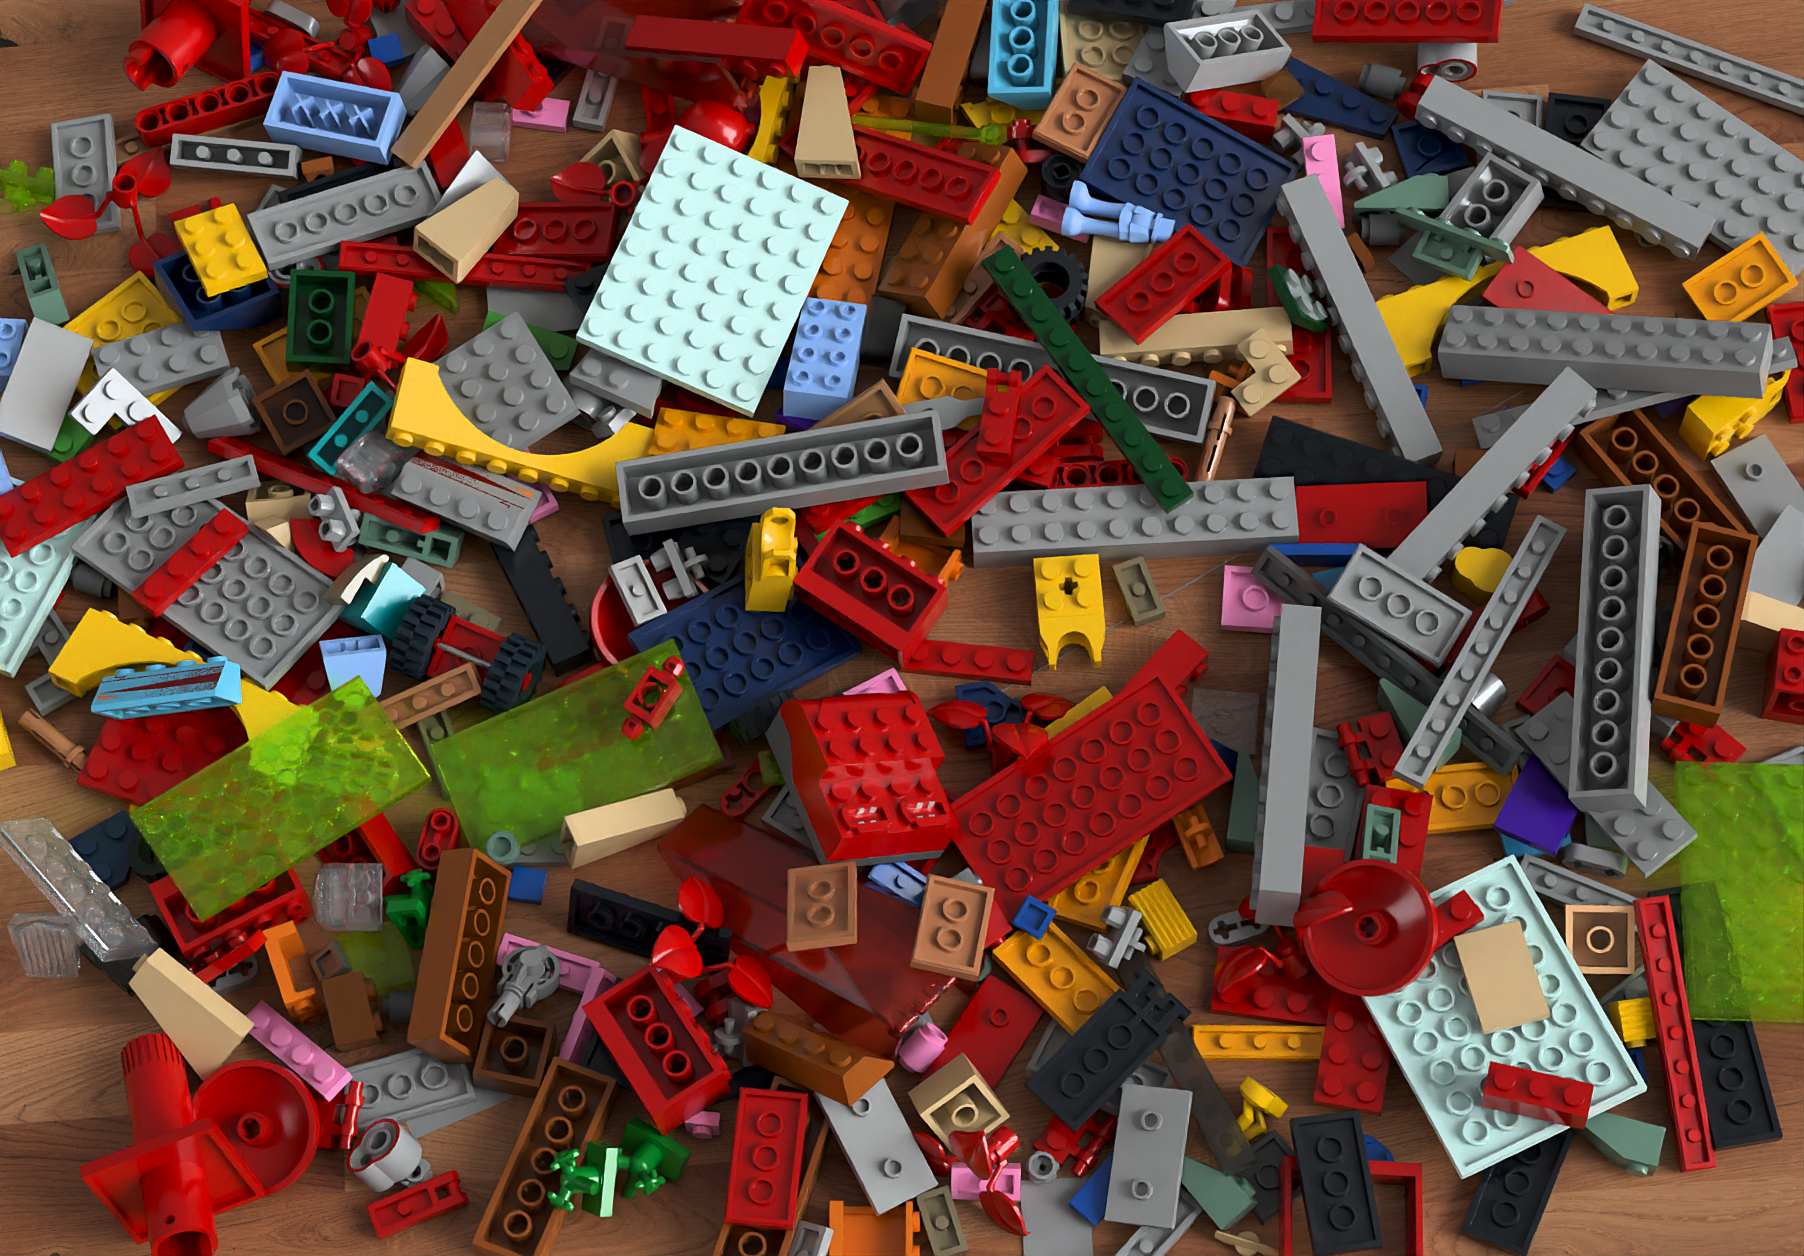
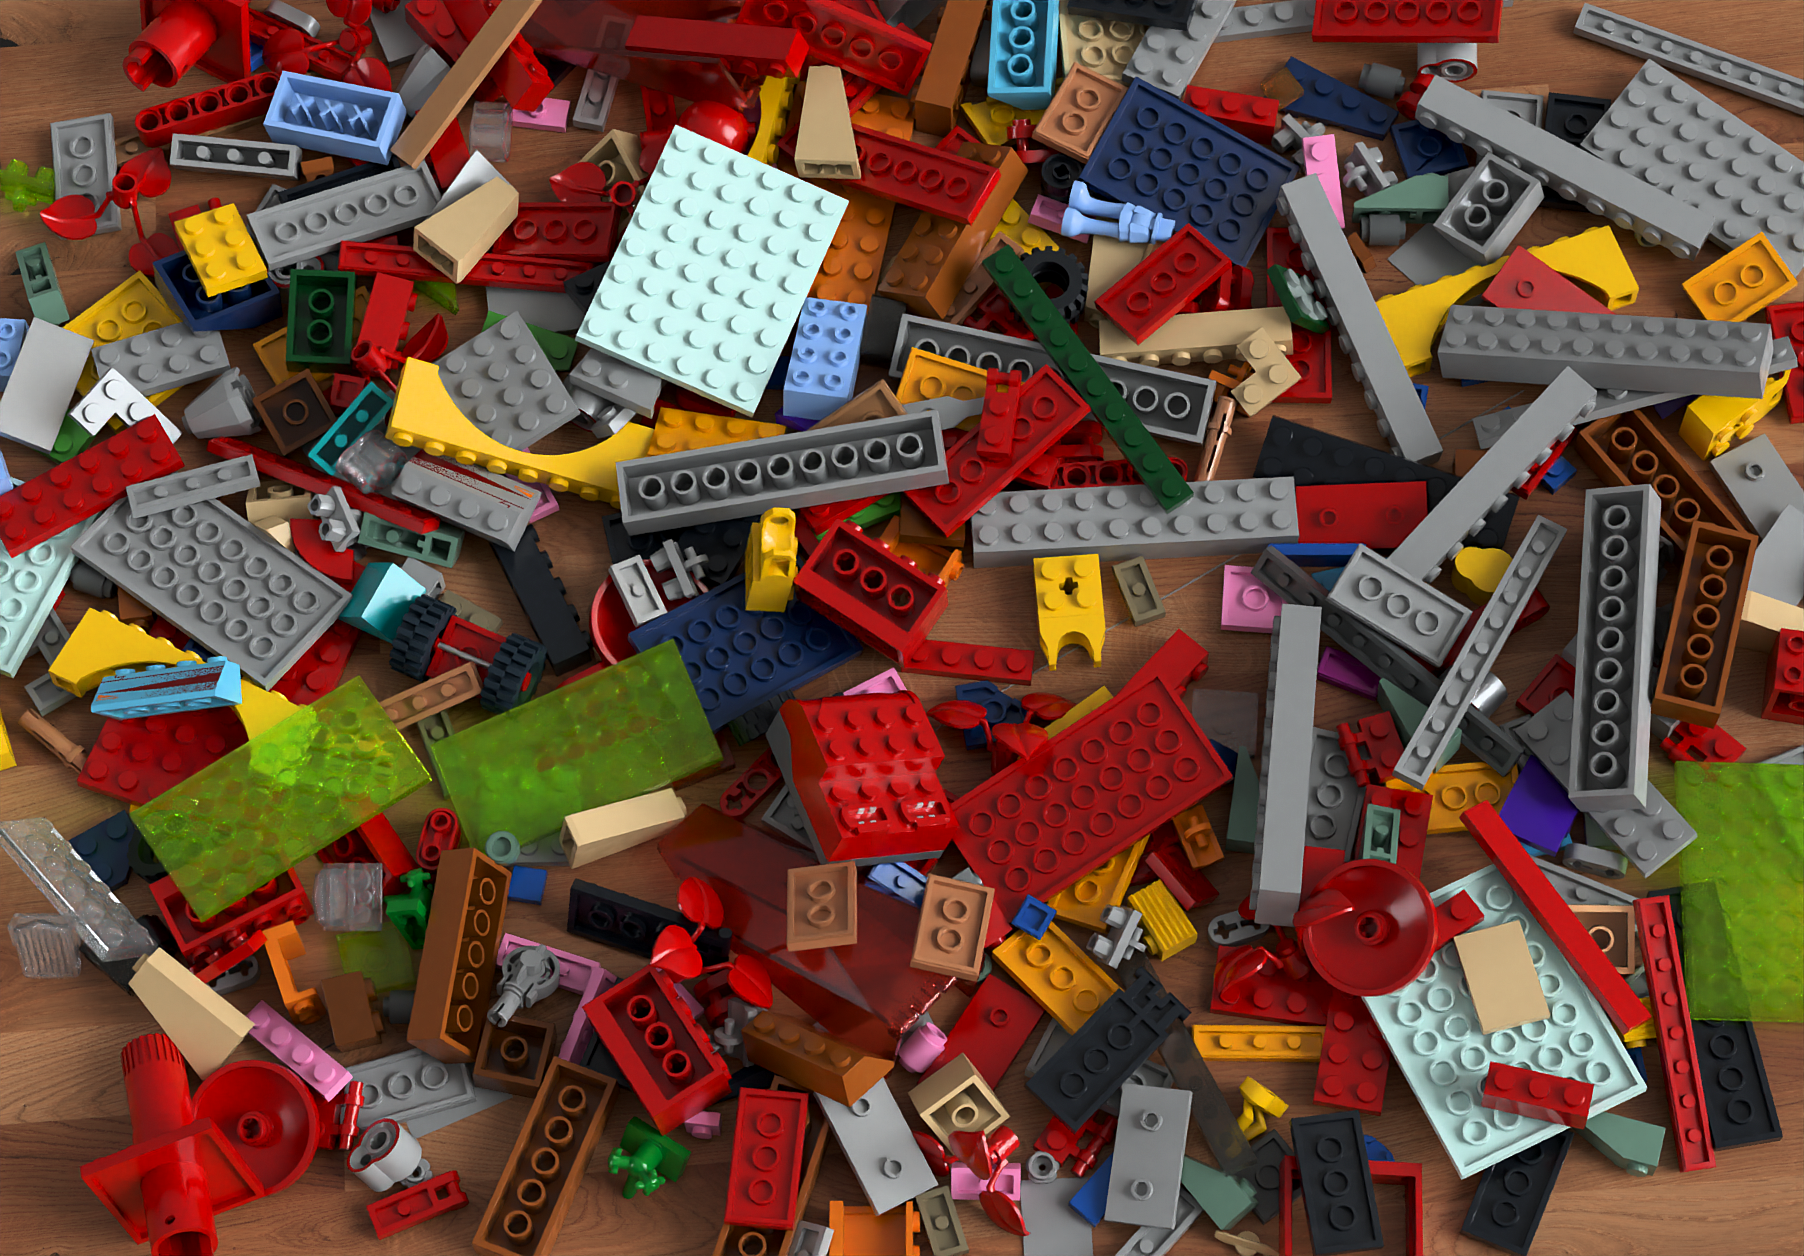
(190, 562): red plate -> none
(330, 962): flat silver tile -> none
(354, 657): light blue torso -> none
(362, 572): dark tan slope -> none
(387, 50): blue tile -> none
(594, 1179): green piece -> none
(672, 669): red piece -> none
(769, 769): clear neon green plate -> none
(985, 135): clear neon green piece -> none
(1187, 886): none -> red plate
(1223, 50): light grey slope -> none
(1347, 673): none -> magenta tile
(1449, 247): sand green bracket -> none
(1555, 917): none -> red tile

